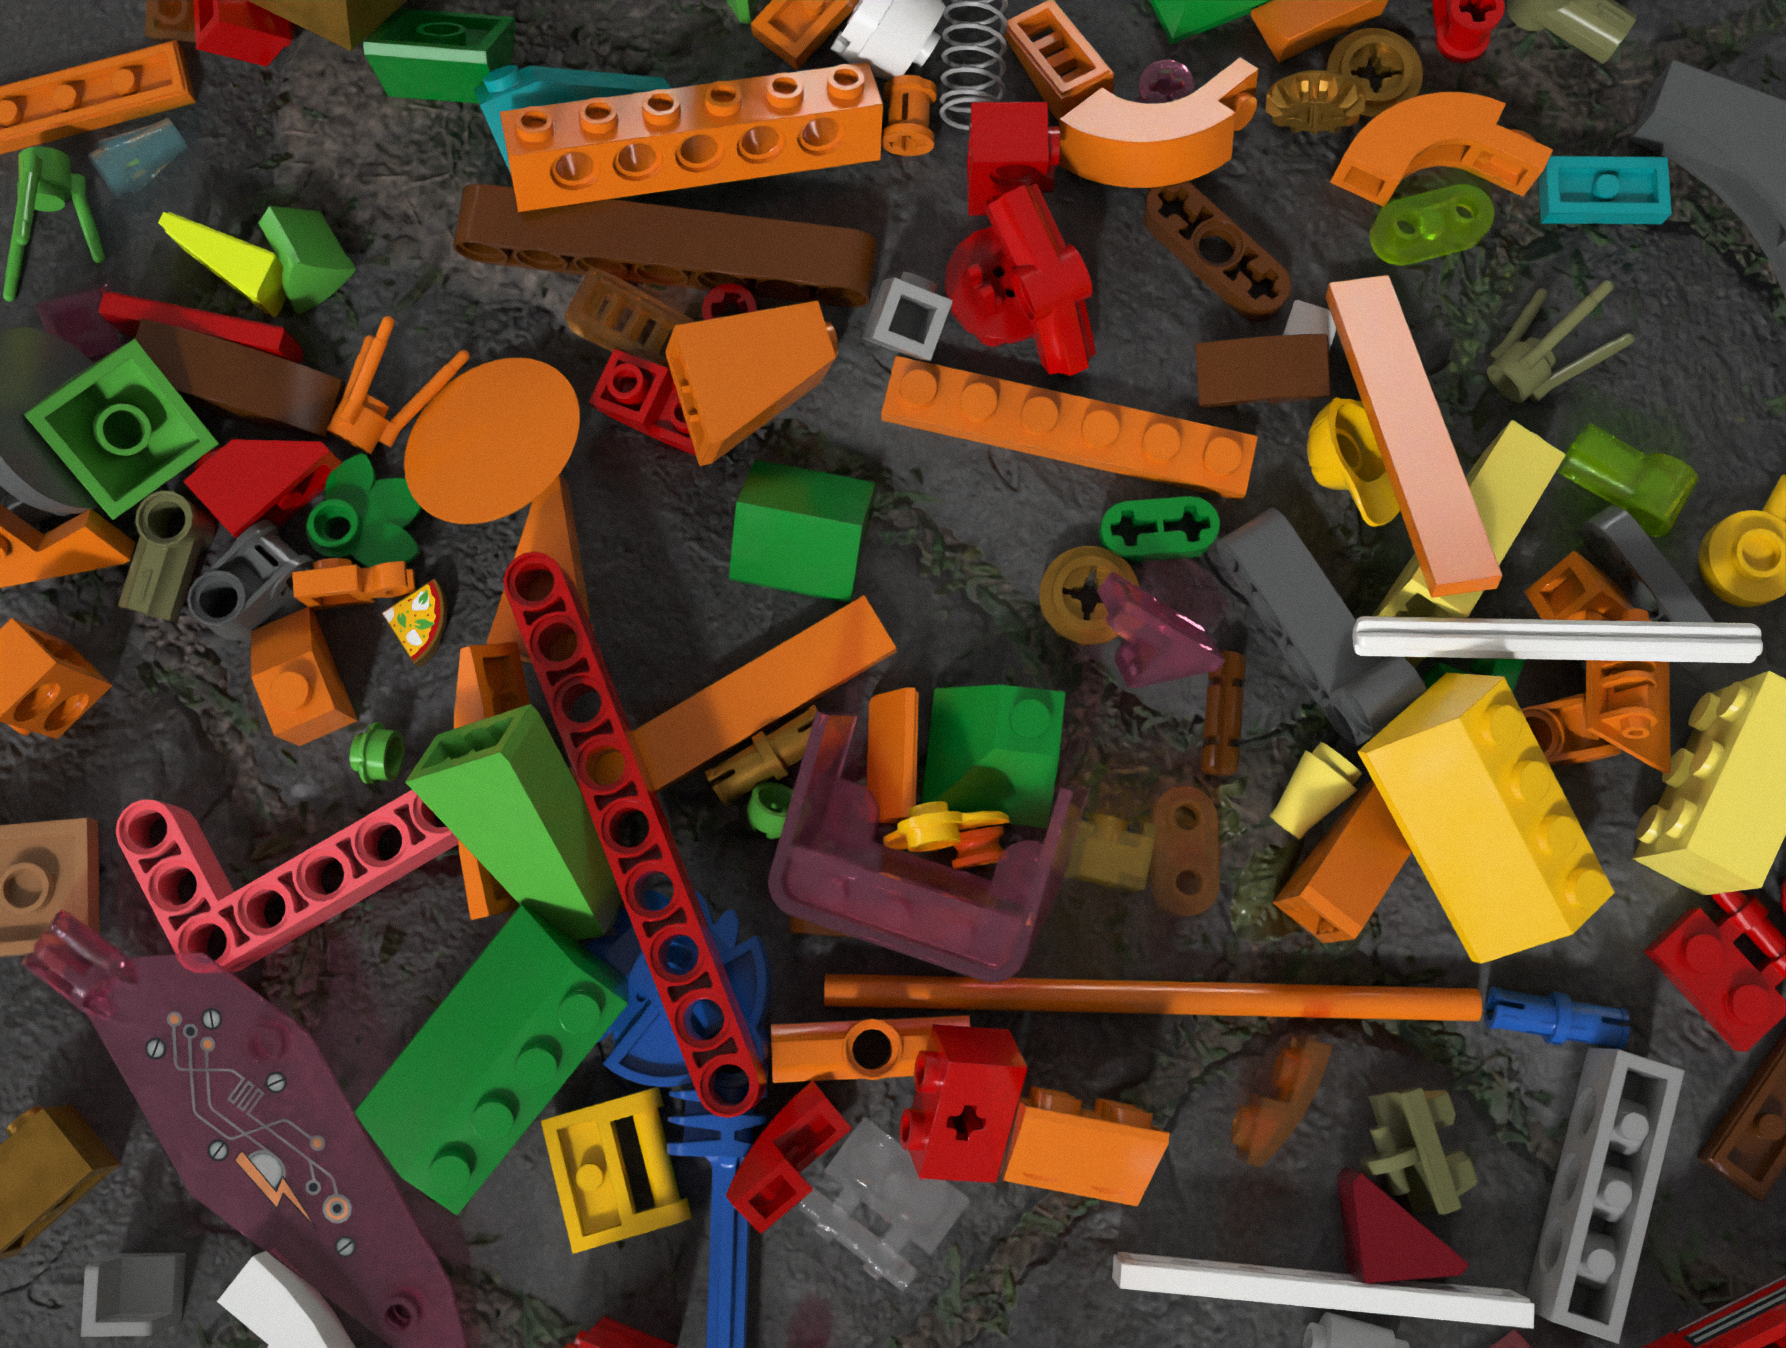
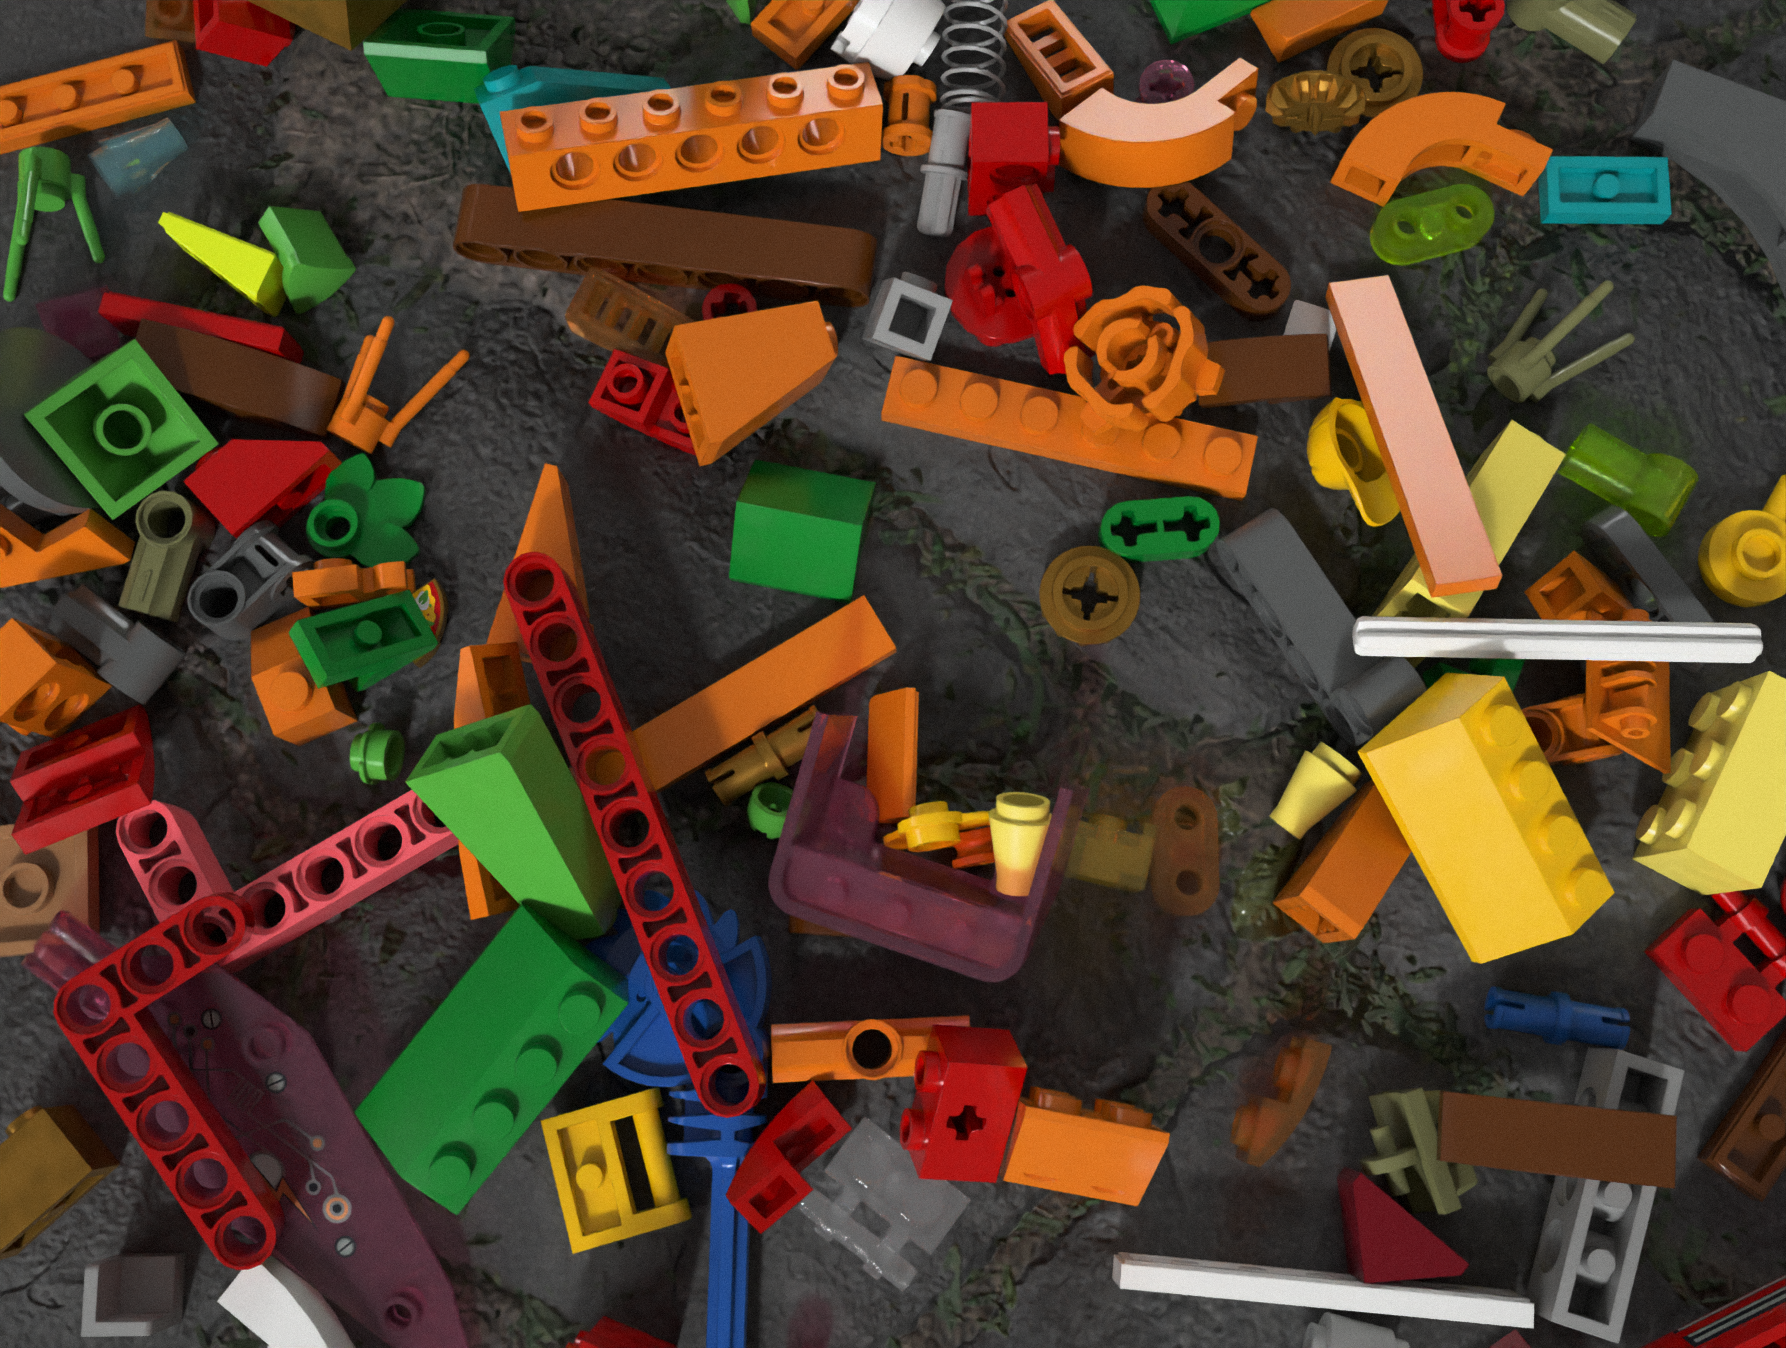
(84, 779): none -> red slope
(126, 651): none -> dark grey piece
(170, 1078): none -> red beam
(363, 640): none -> green slope
(492, 440): orange sticker -> none
(944, 173): none -> light grey axle
(995, 751): green slope -> none
(1017, 839): none -> light yellow cone
(1142, 361): none -> orange piece
(1153, 997): orange piece -> none
(1159, 639): clear pink slope -> none
(1224, 716): reddish brown axle -> none
(1557, 1139): none -> reddish brown slope

